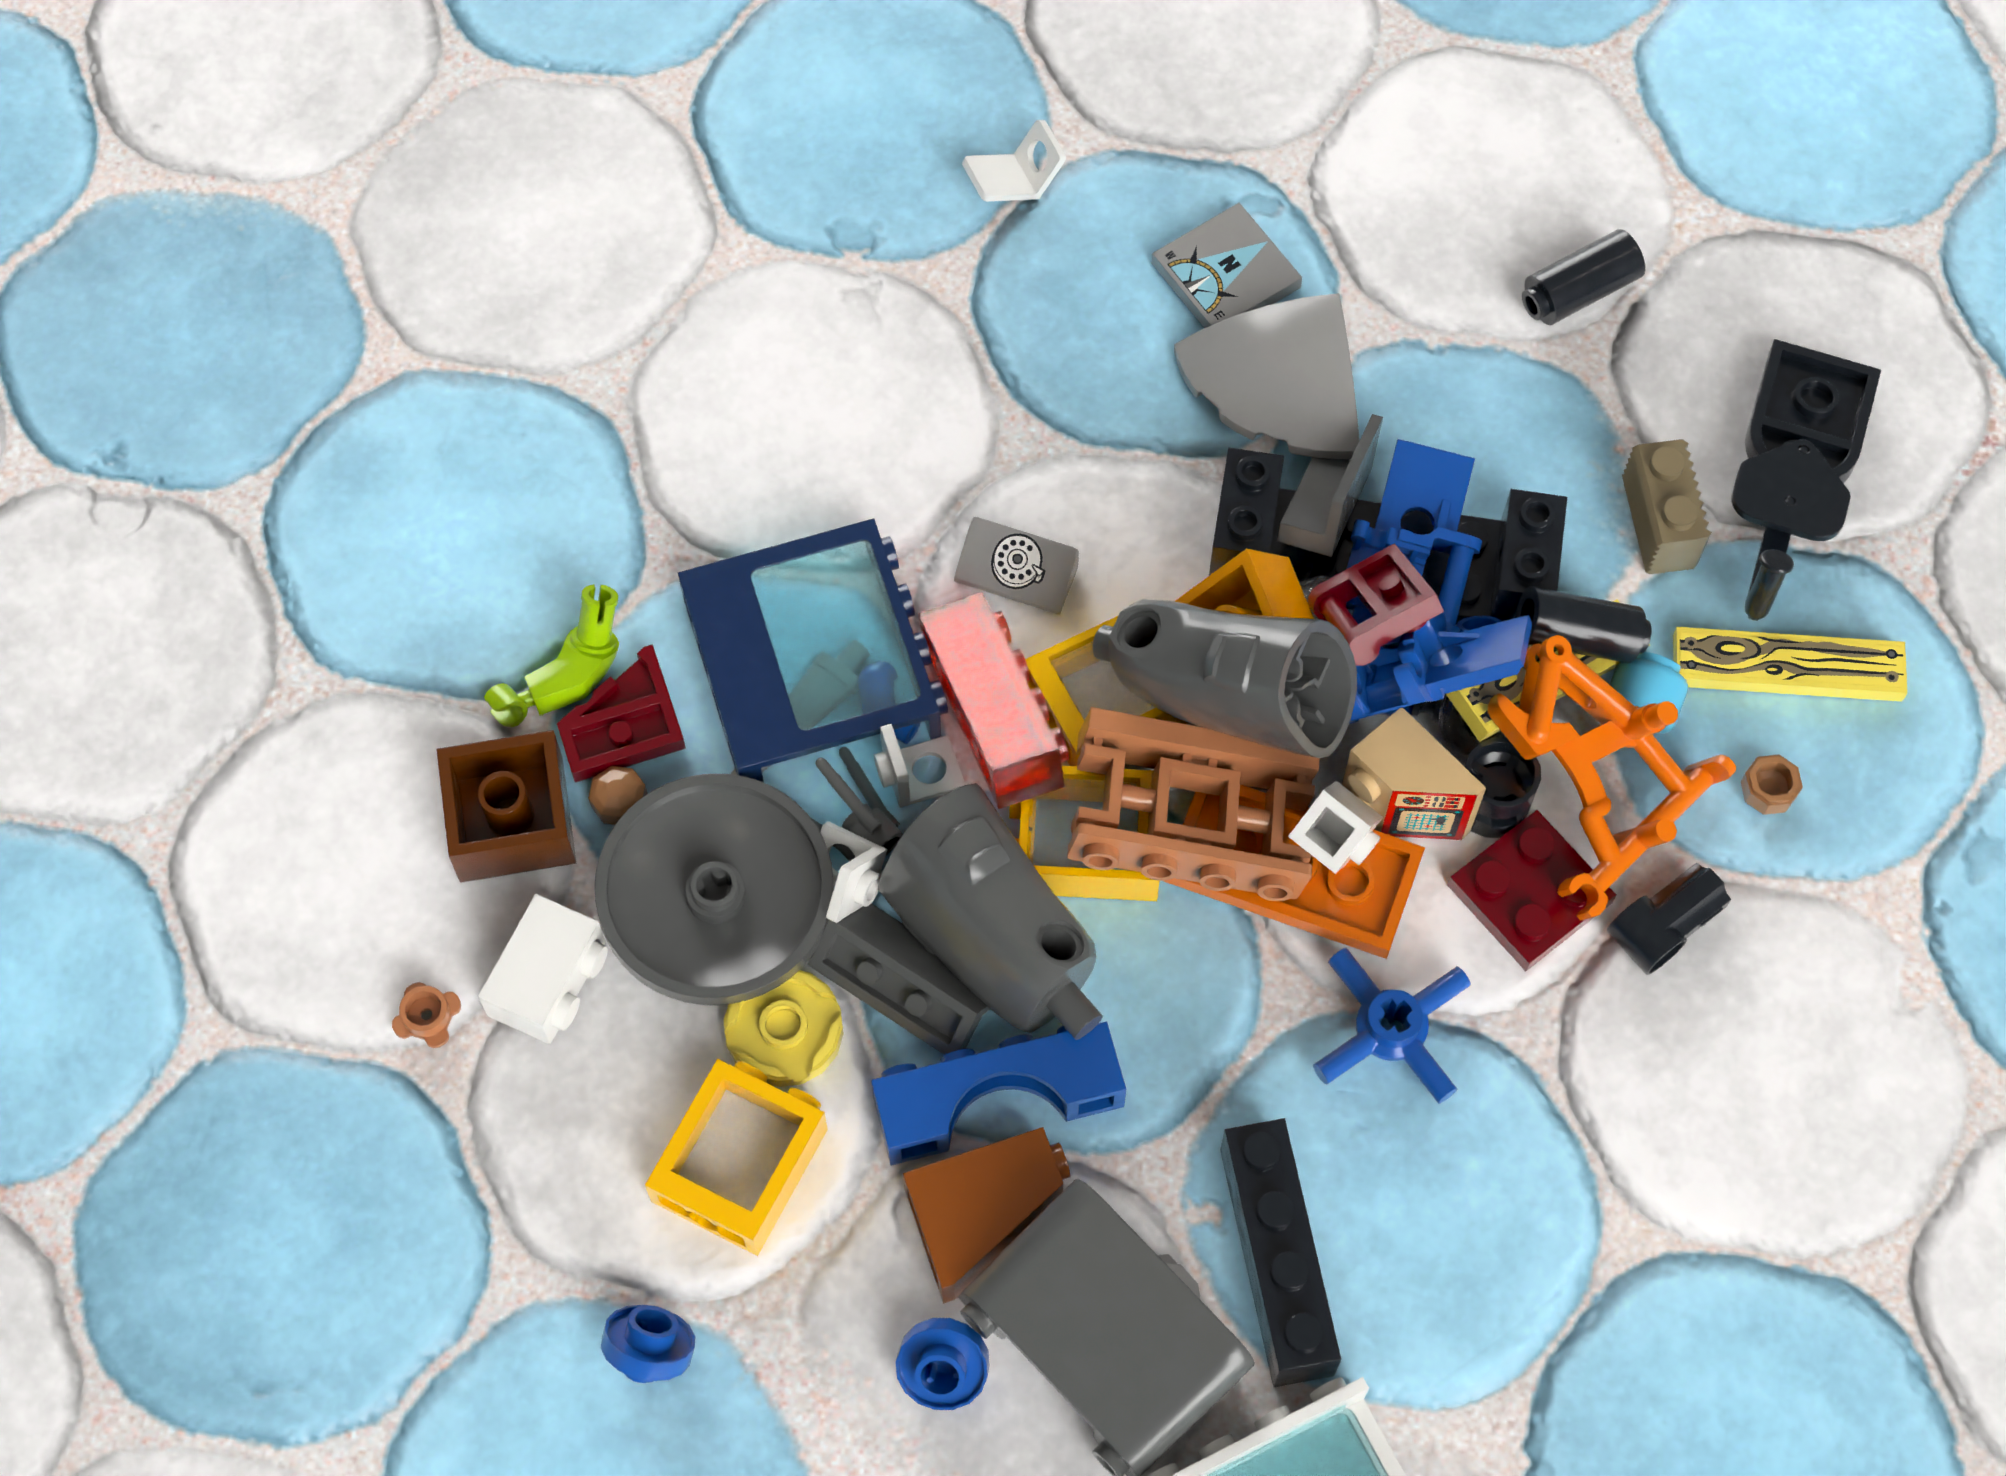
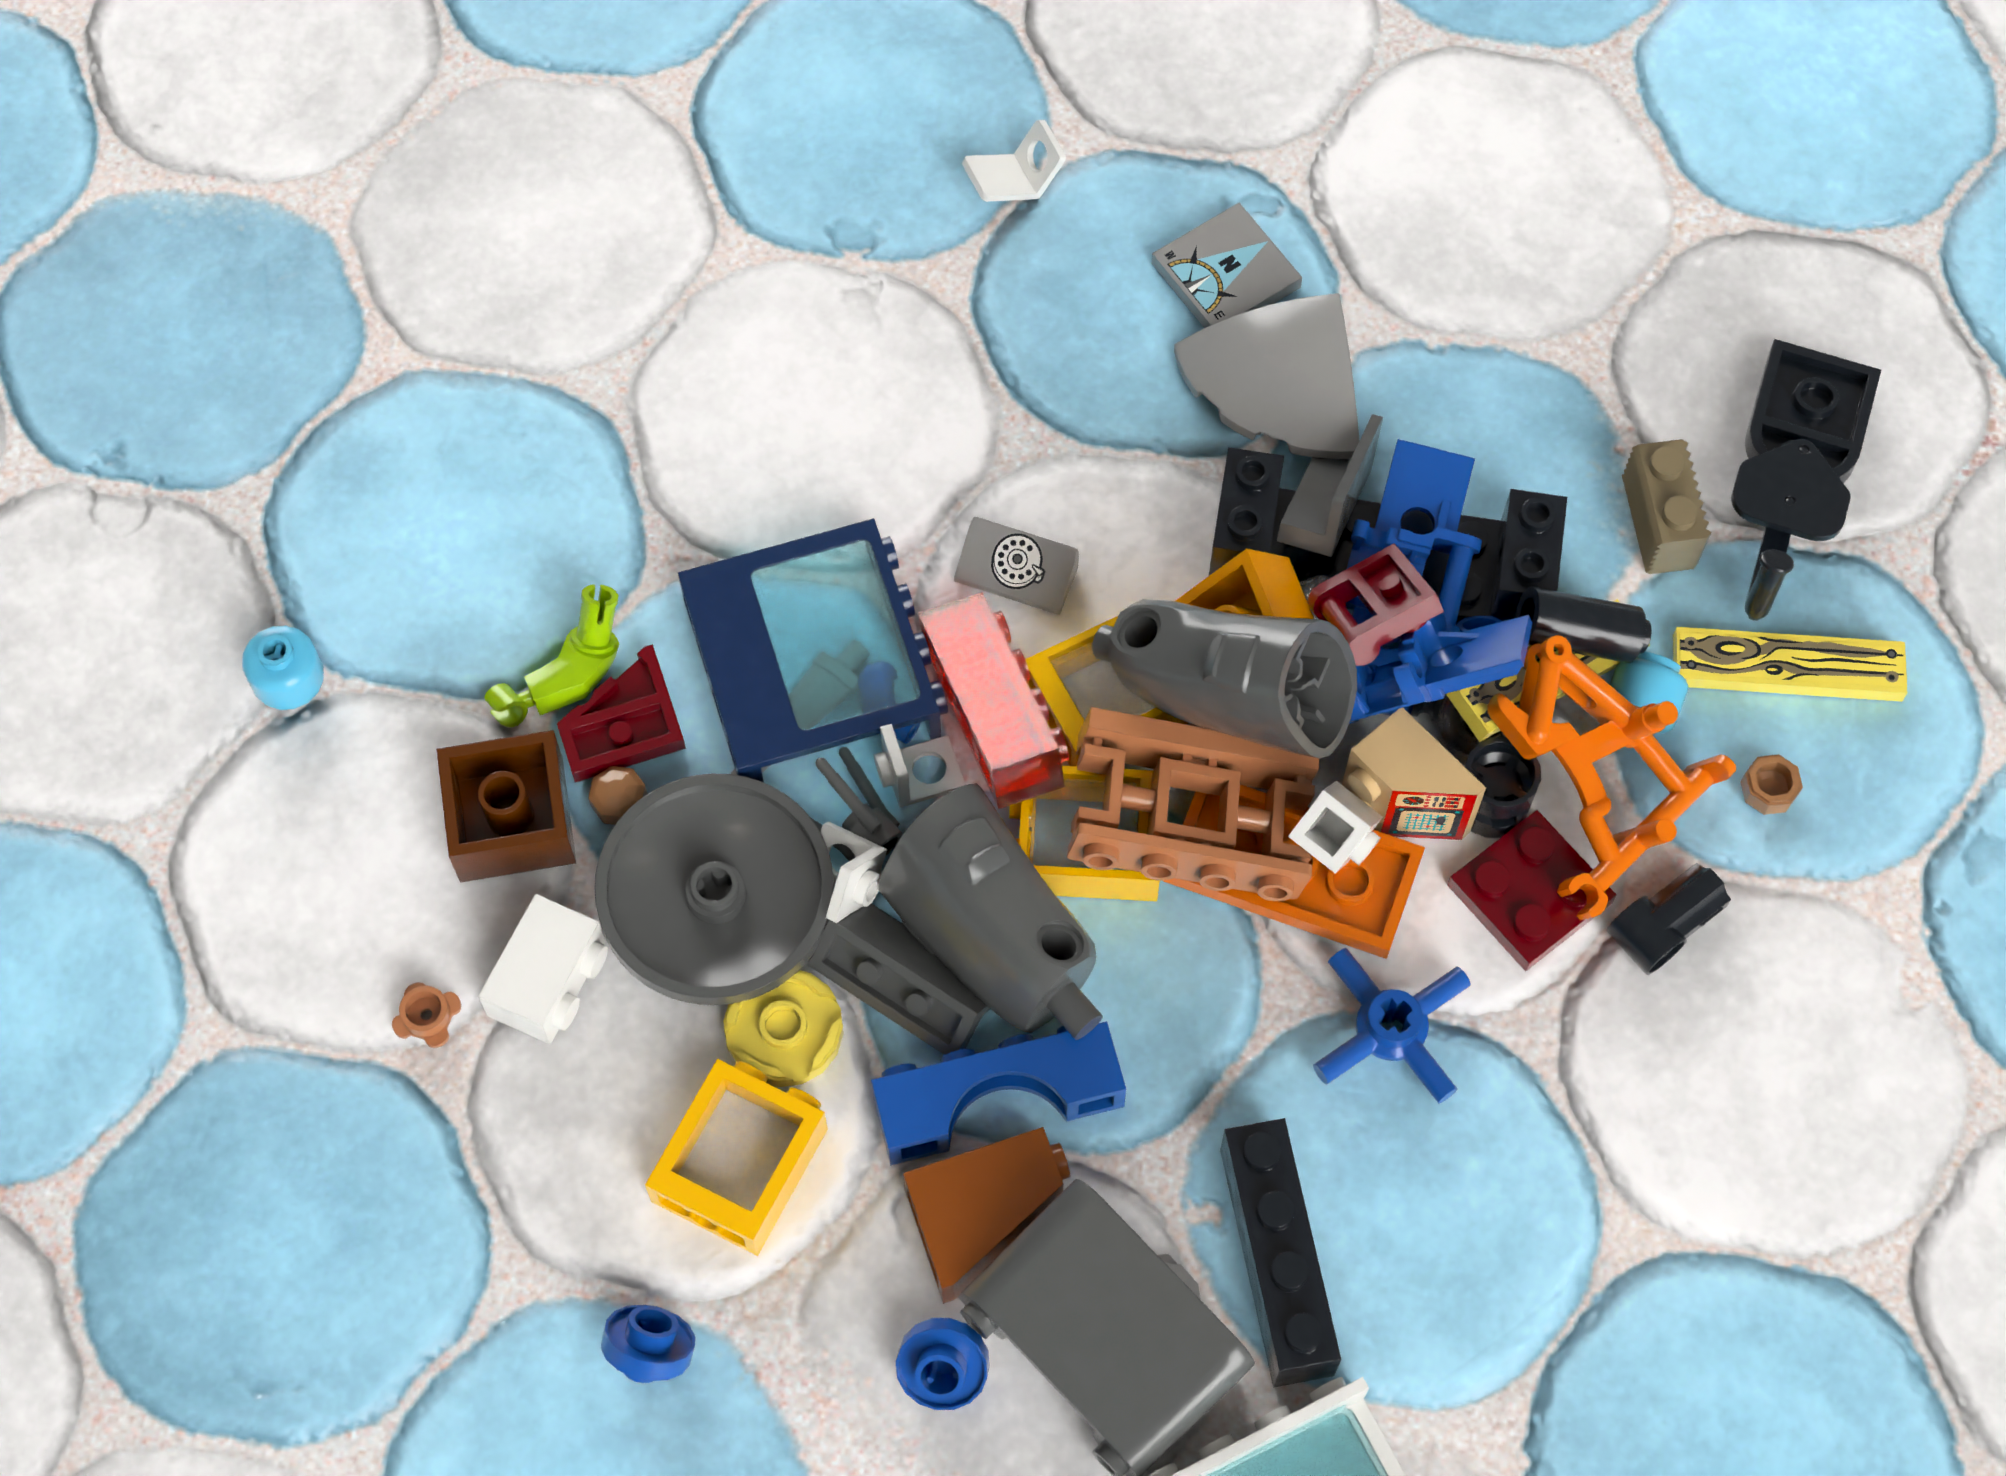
(283, 667): none -> medium azure head
(1583, 277): black brick -> none

